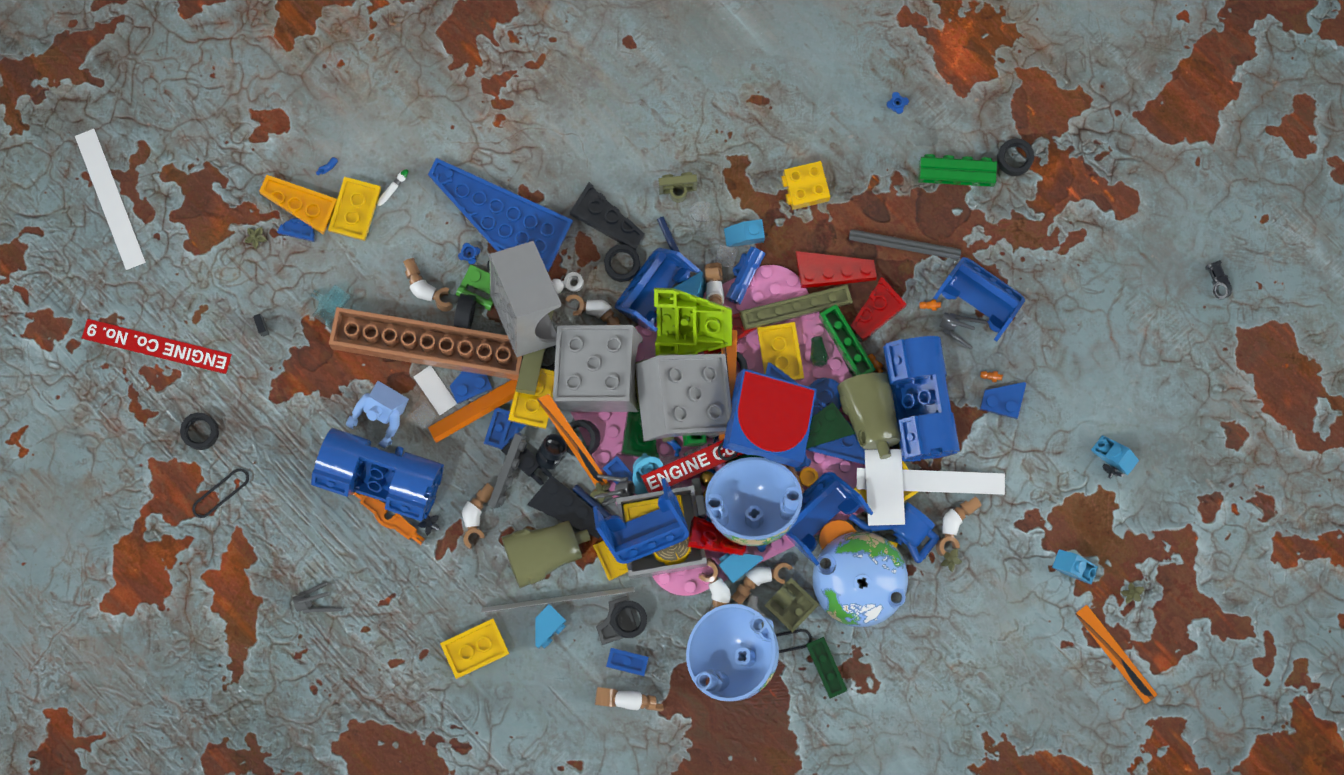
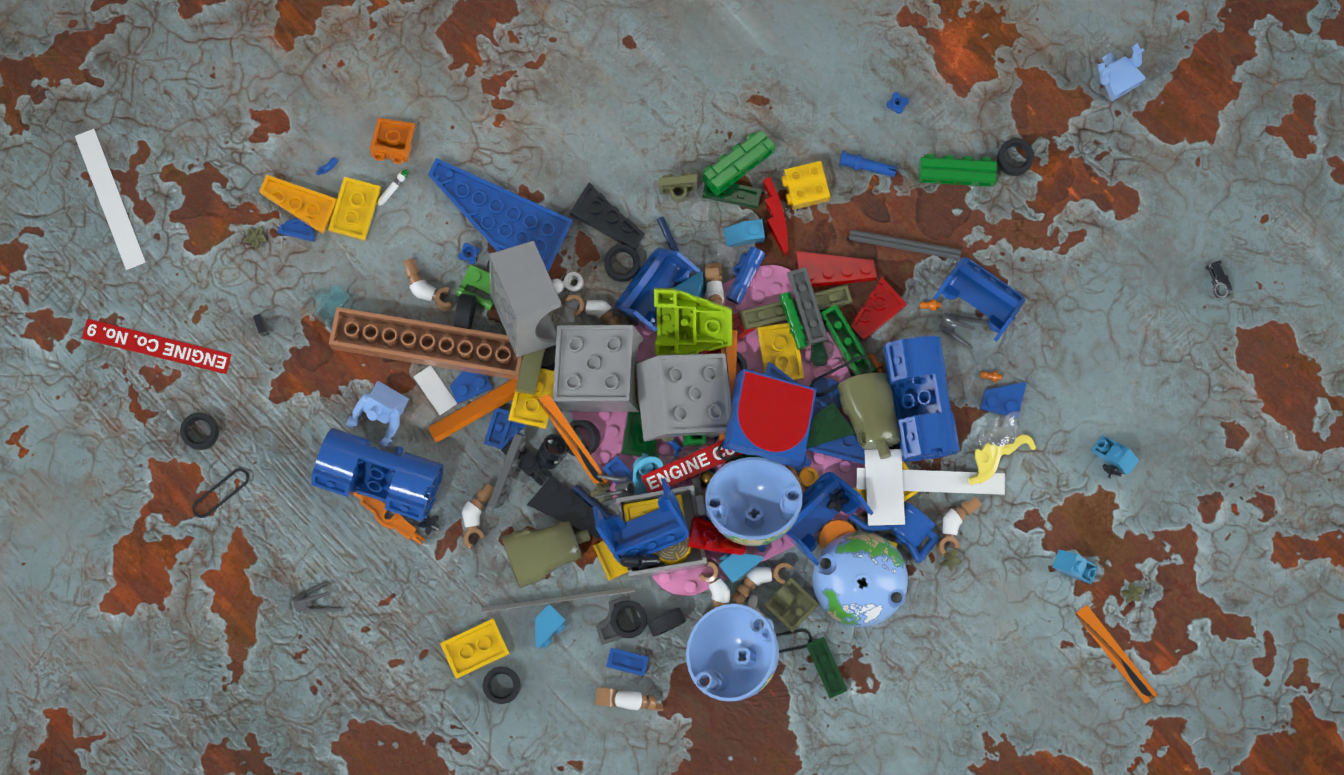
(392, 140): none -> orange plate
(487, 680): none -> black tyre
(639, 560): none -> black axle
(666, 622): none -> black tyre
(736, 195): none -> dark green plate
(738, 162): none -> green brick
(777, 221): none -> red slope
(796, 328): none -> green pin
(807, 306): none -> dark grey plate
(836, 501): none -> black plant
(837, 368): none -> black piece
(858, 162): none -> blue pin
(998, 442): none -> piece
(1121, 75): none -> light blue torso

